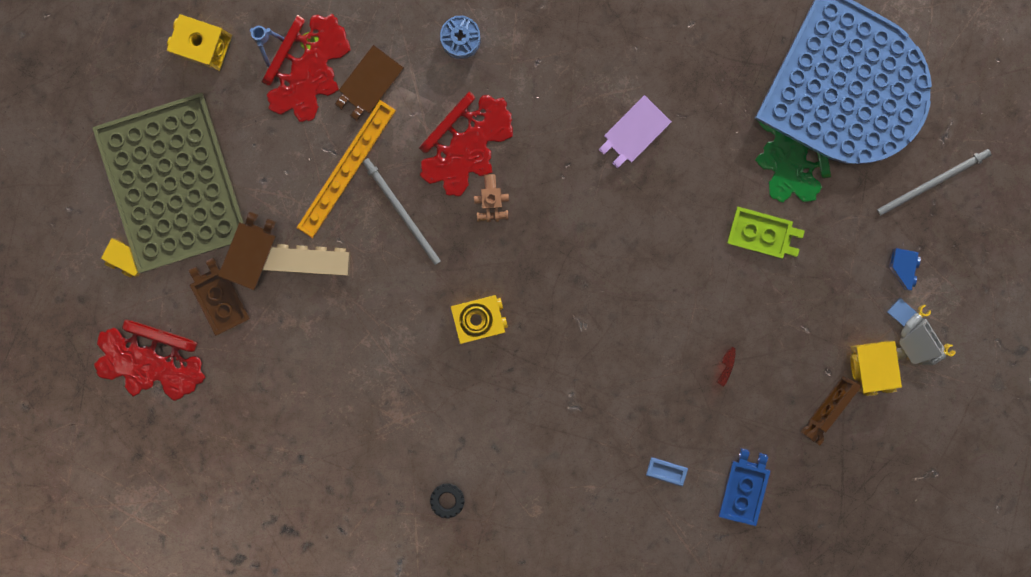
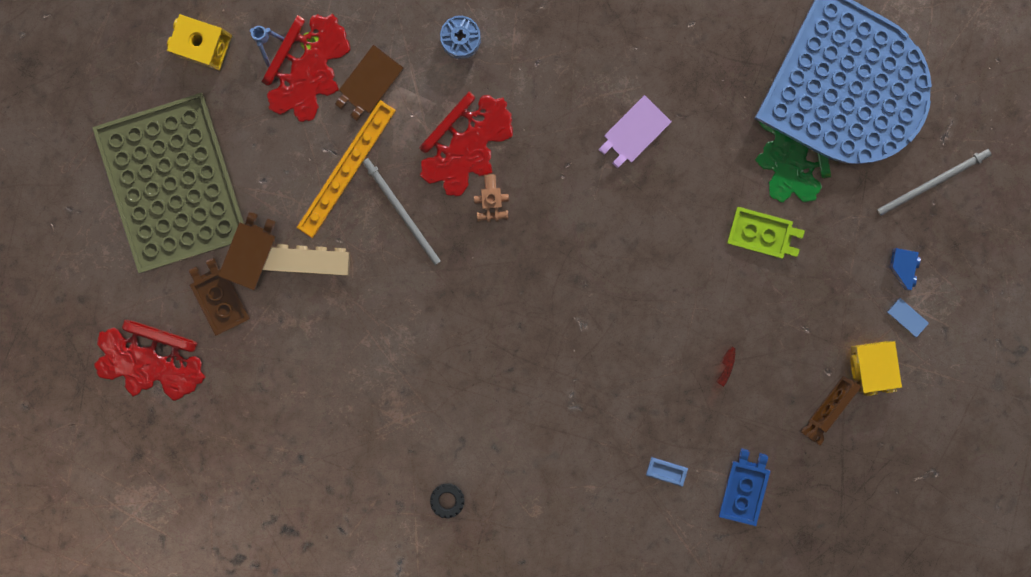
(120, 255): yellow slope -> none
(491, 323): yellow brick -> none
(920, 341): light grey torso -> none

